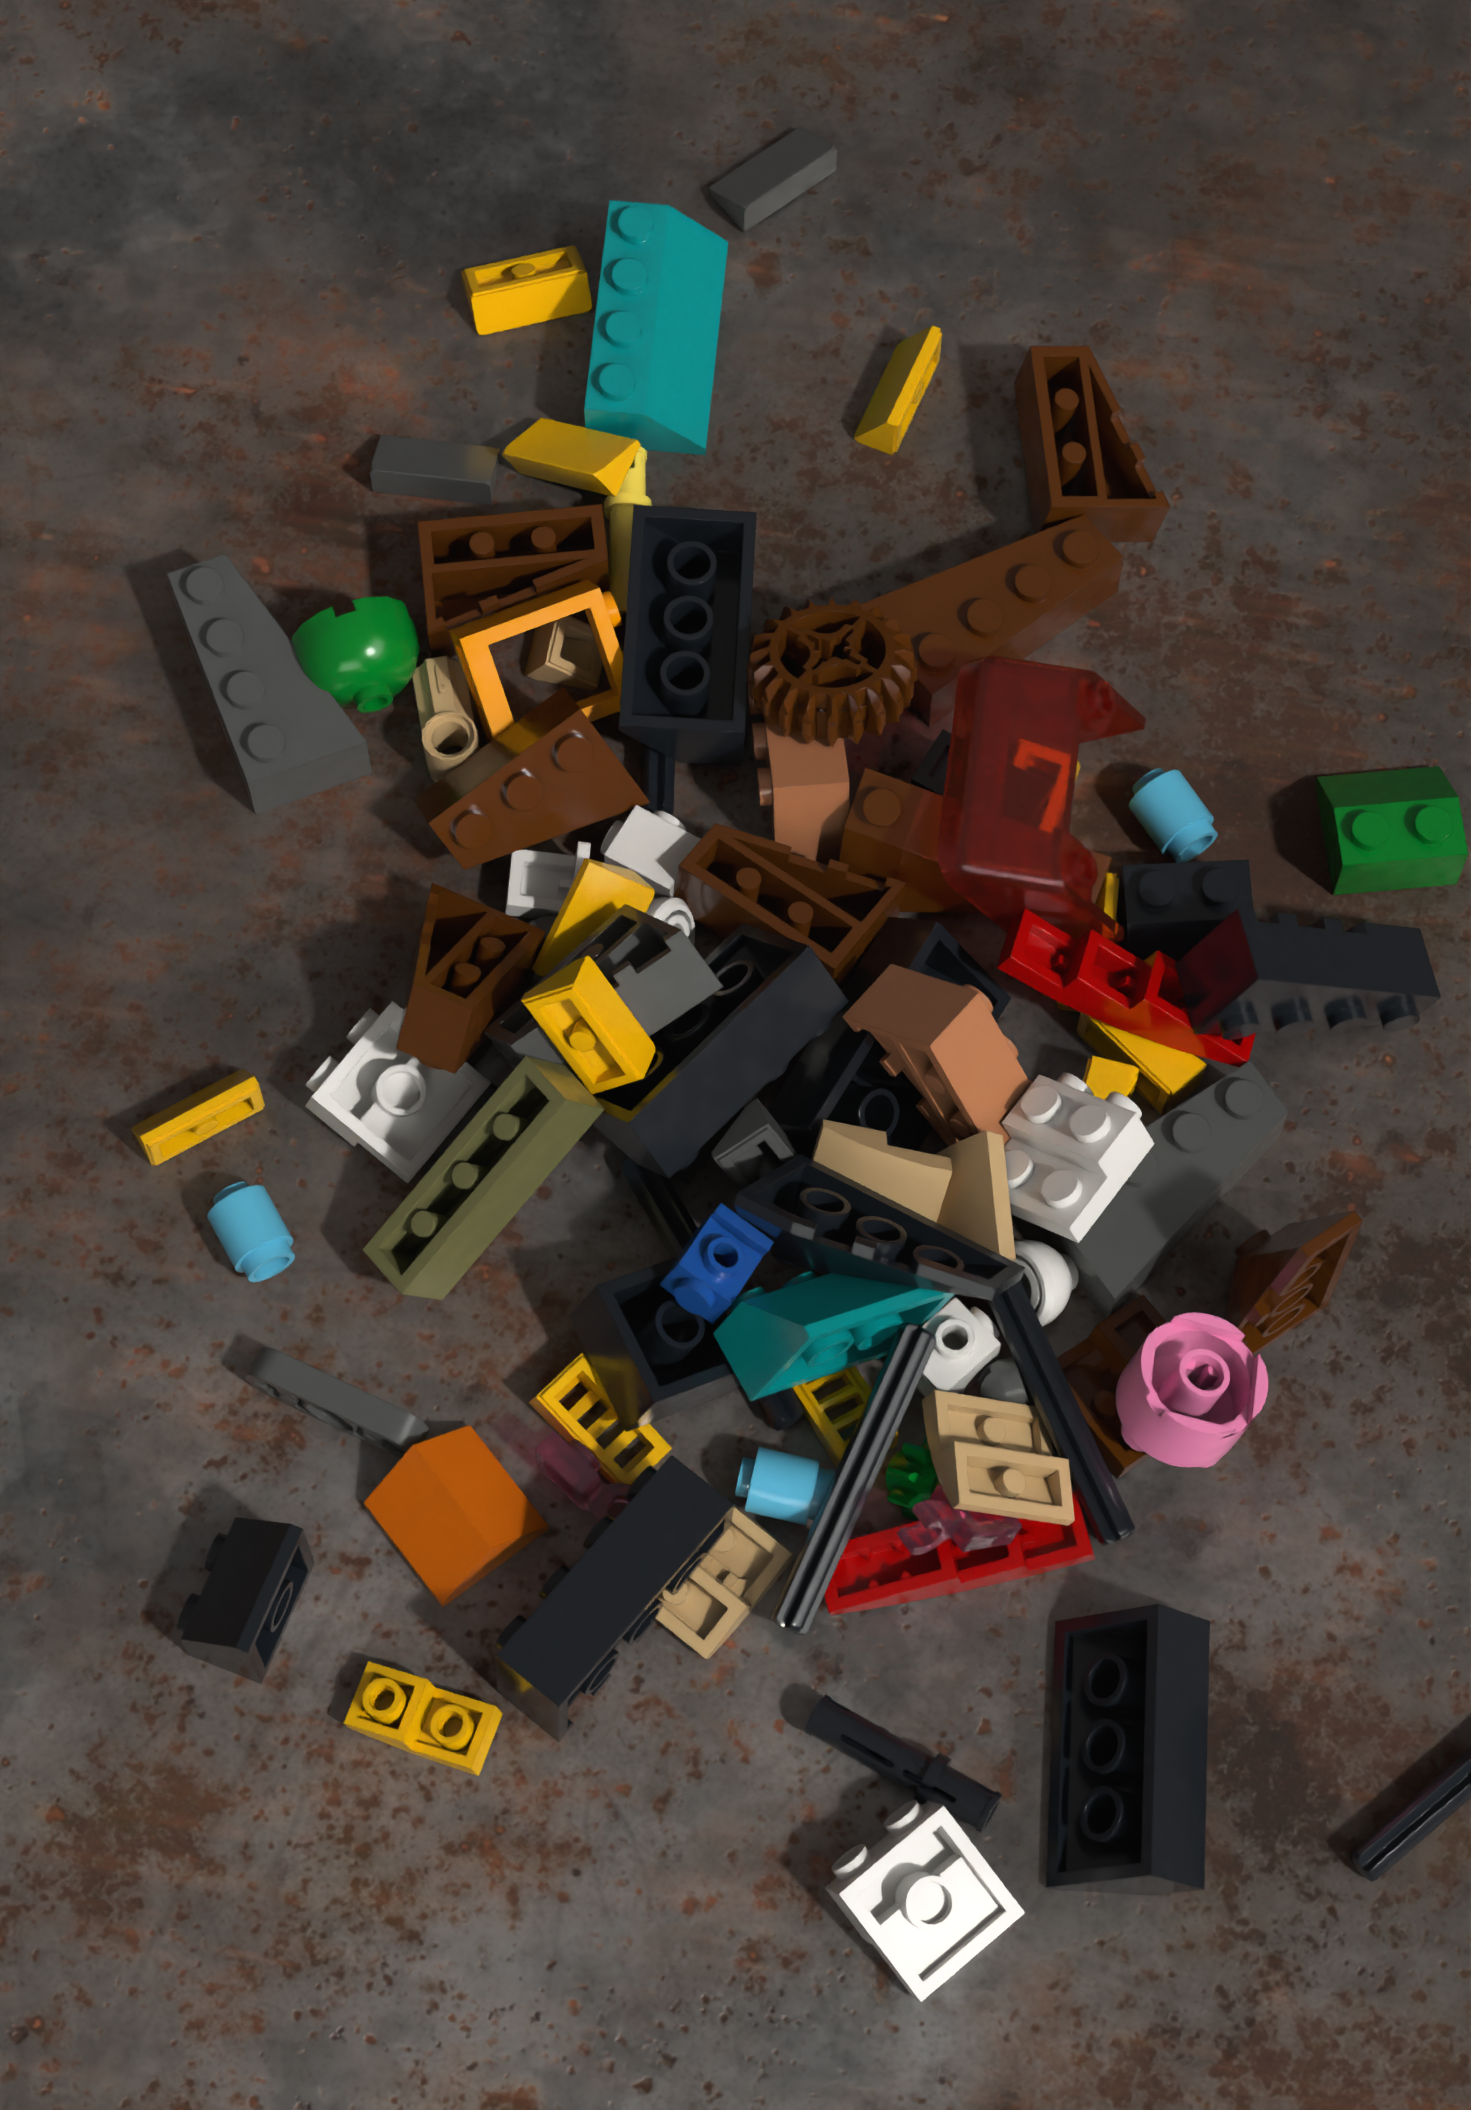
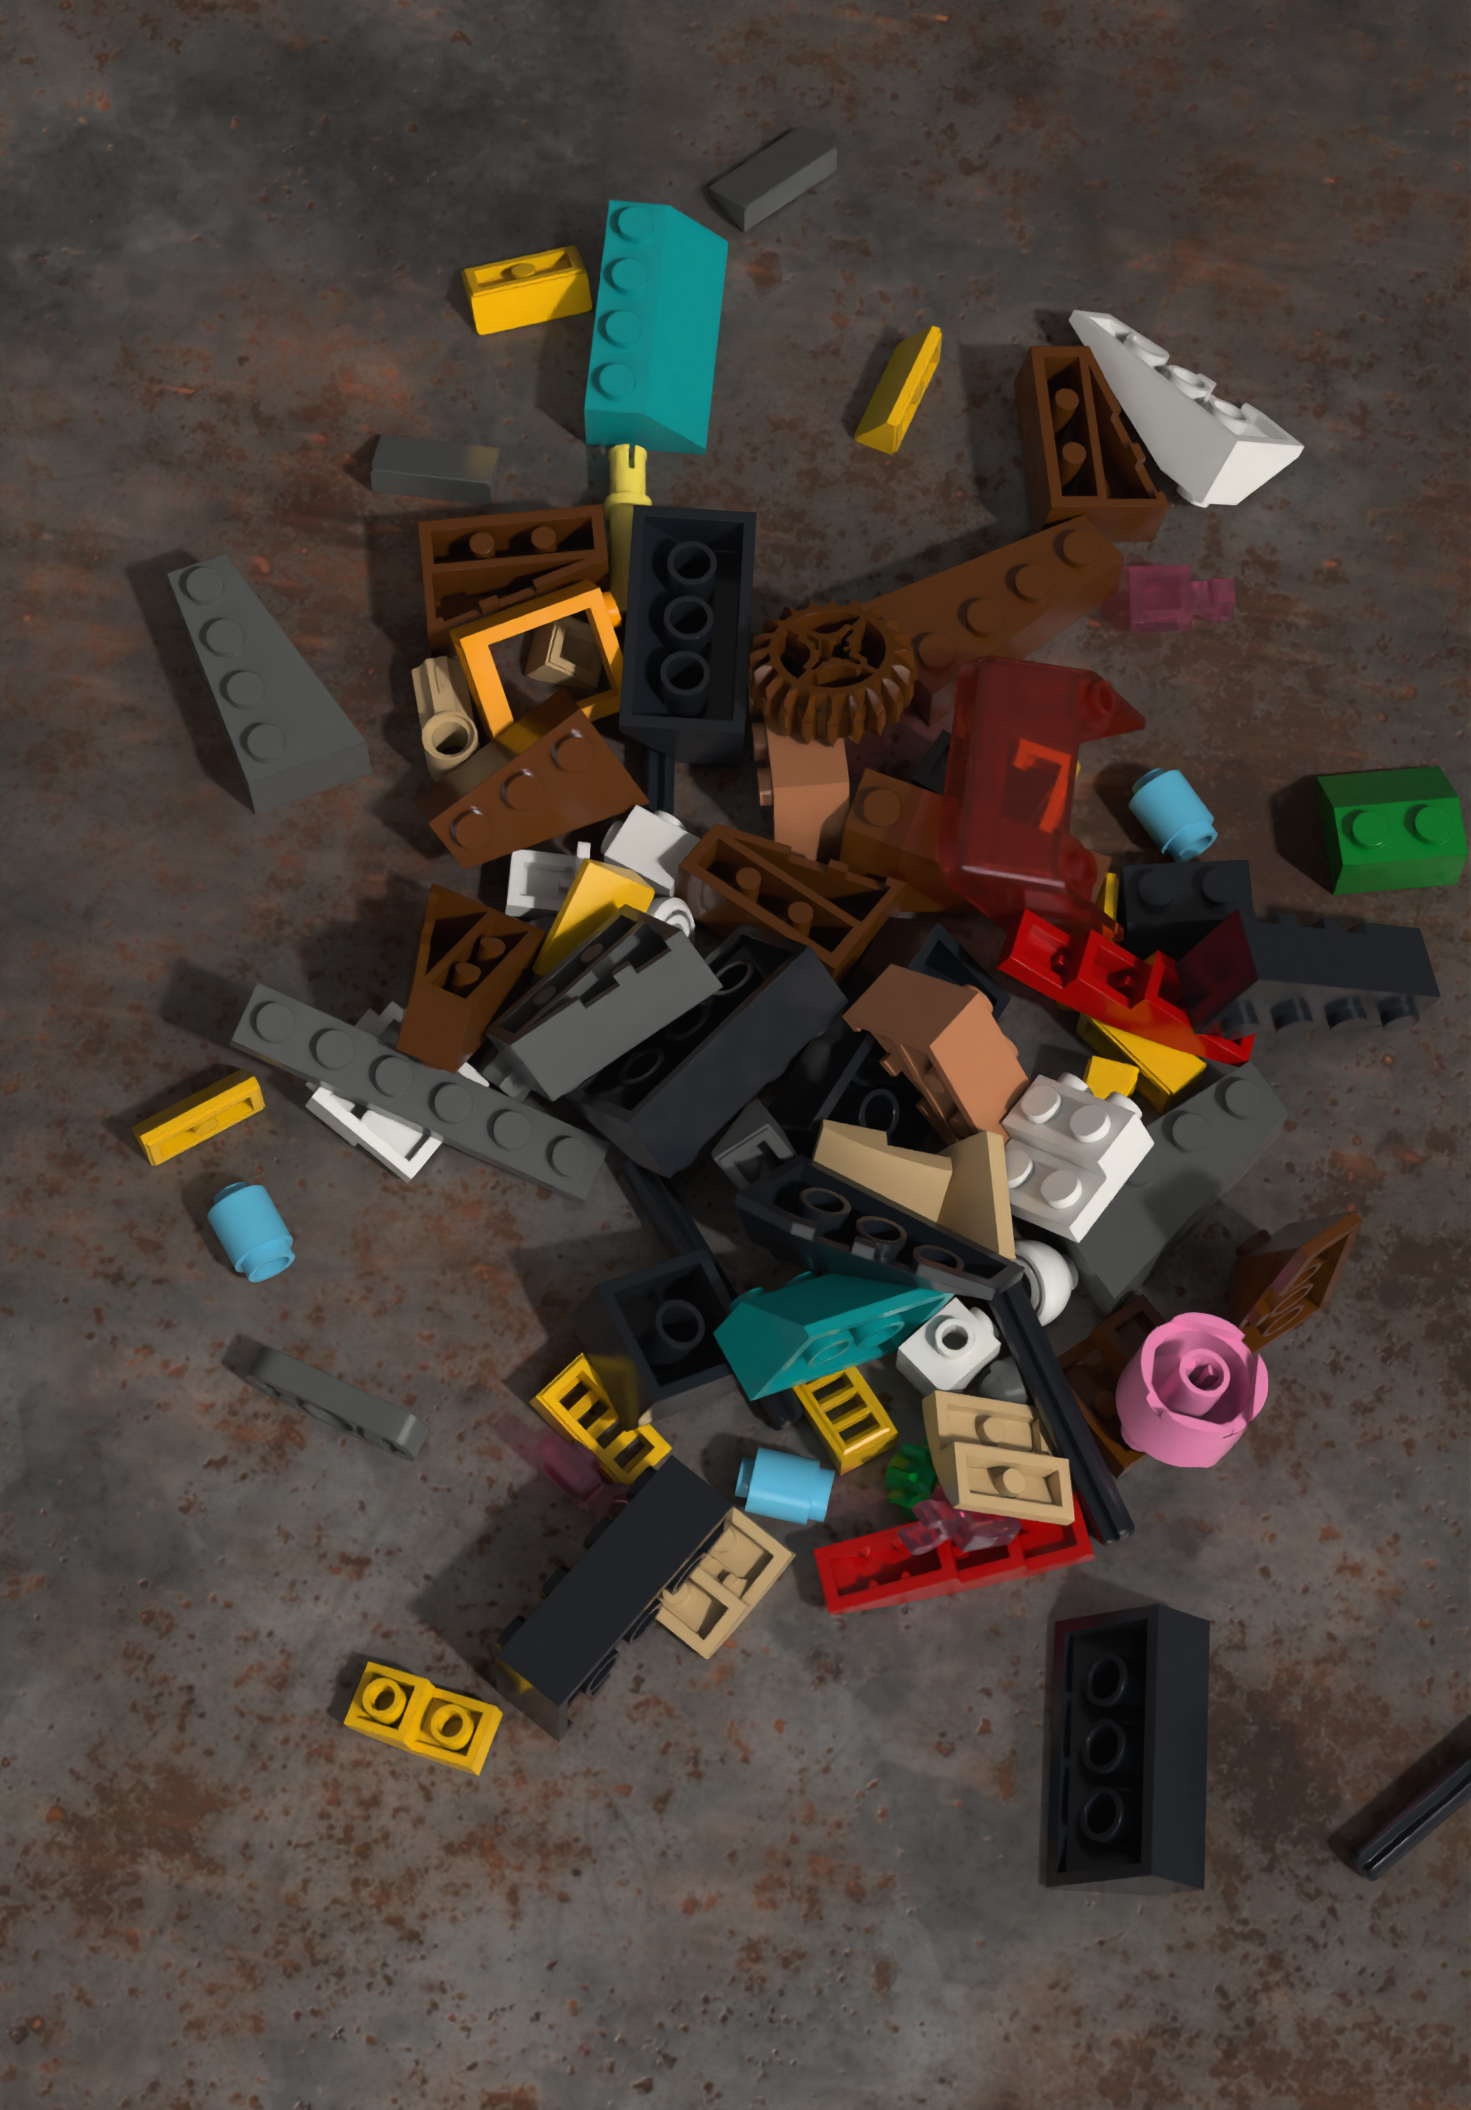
(247, 1597): black slope -> none
(360, 654): green cylinder -> none
(420, 1097): none -> dark grey plate
(453, 1512): orange slope -> none
(483, 1178): olive brick -> none
(573, 456): yellow slope -> none
(591, 1026): yellow slope -> none
(716, 1263): blue brick -> none
(853, 1479): black axle -> none
(903, 1763): black pin -> none
(923, 1896): white plate -> none
(1166, 598): none -> clear pink plate
(1194, 437): none -> white wedge

